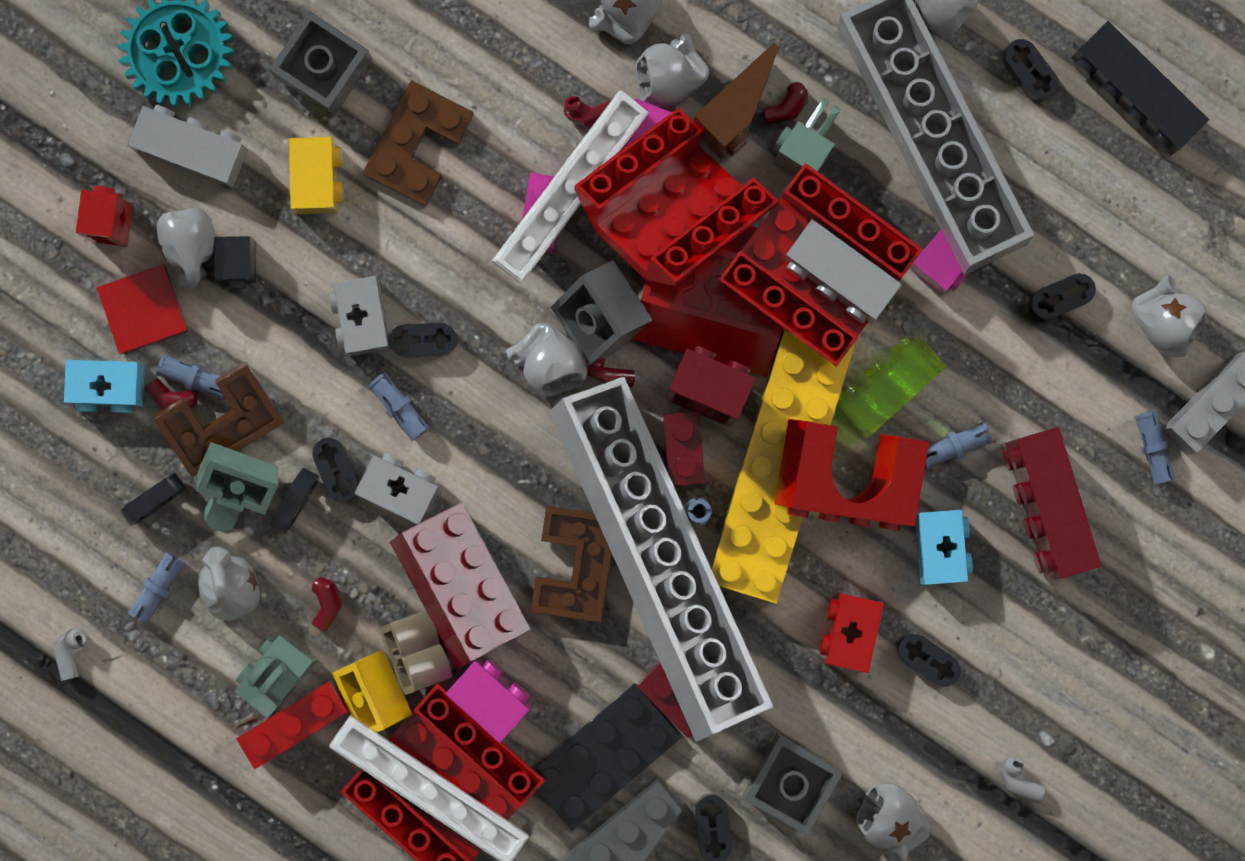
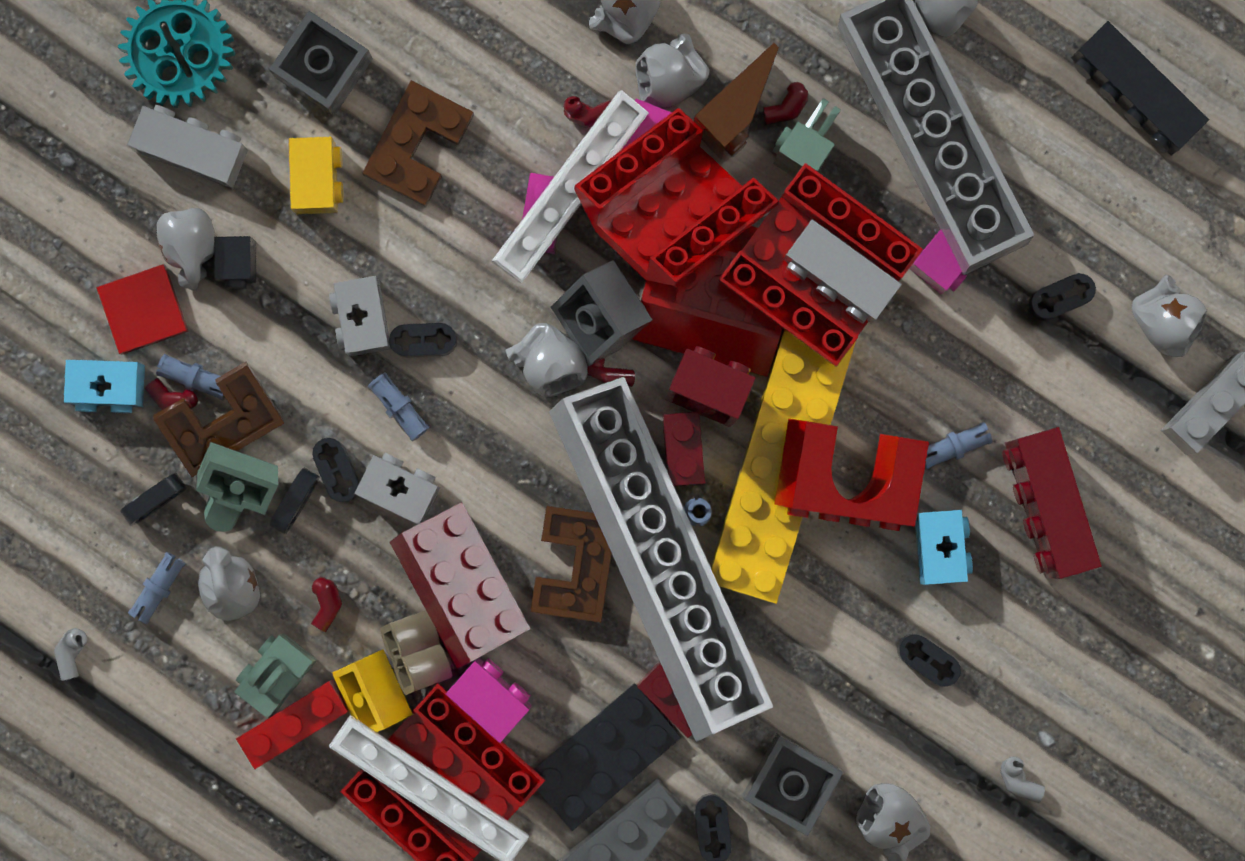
(104, 217): red brick -> none
(859, 650): red brick -> none
(889, 385): clear neon green brick -> none
(1023, 75): black beam -> none
(1155, 446): sand blue pin -> none

